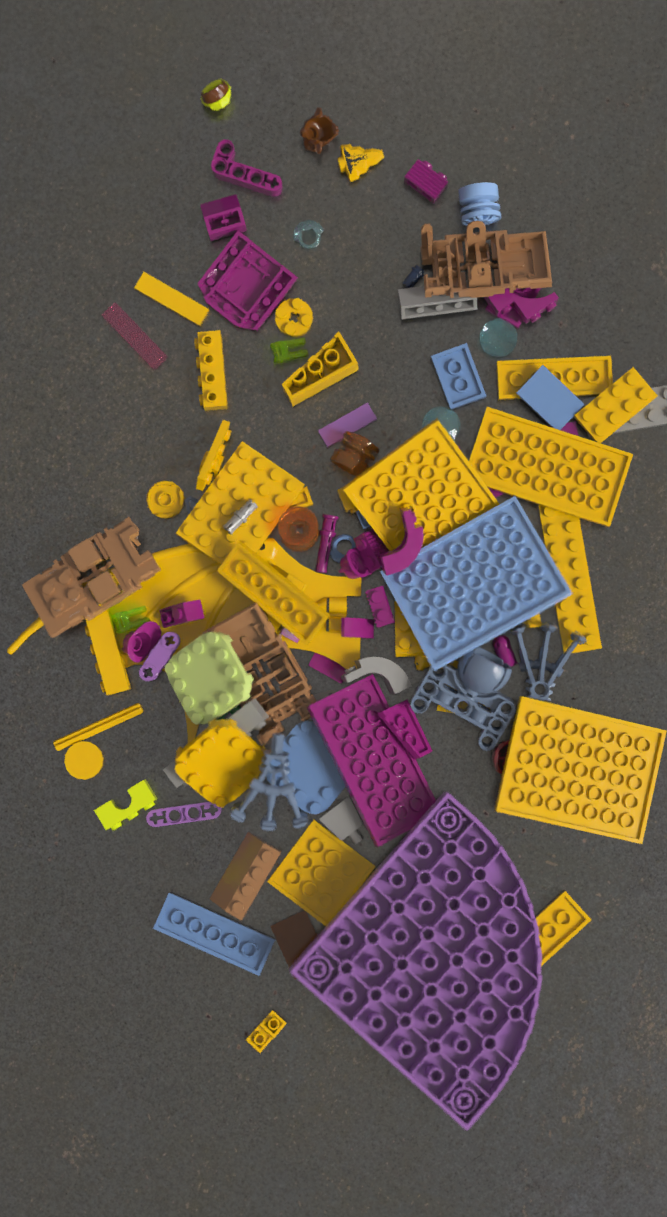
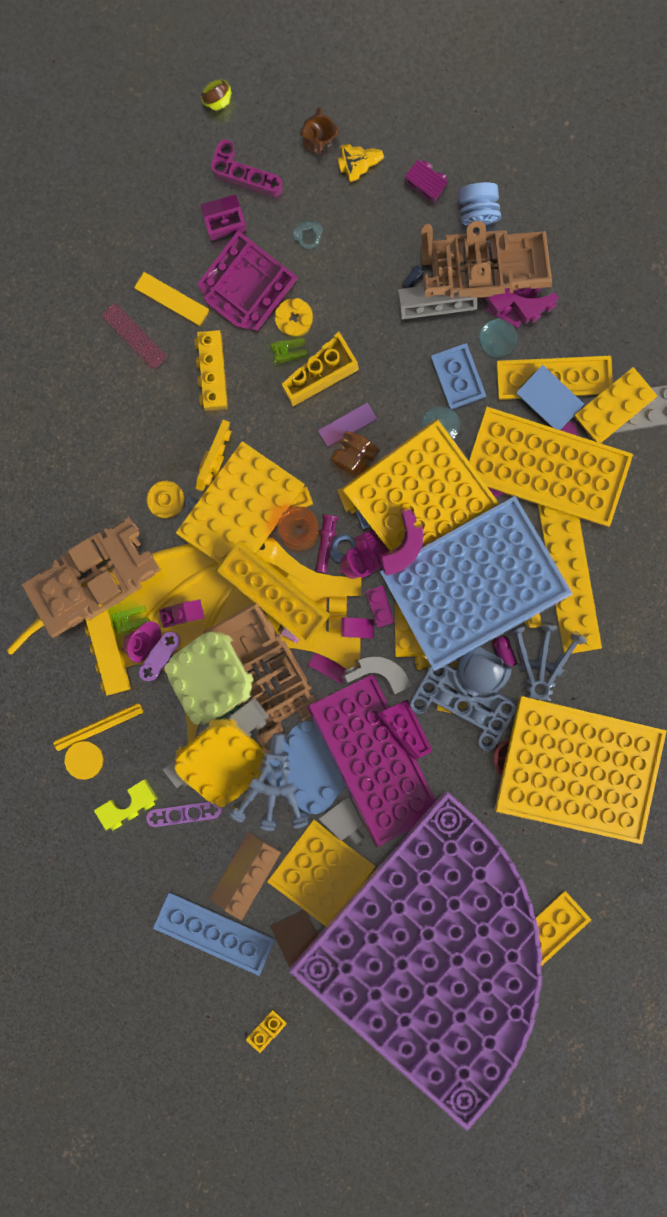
(240, 516): light grey pin -> none

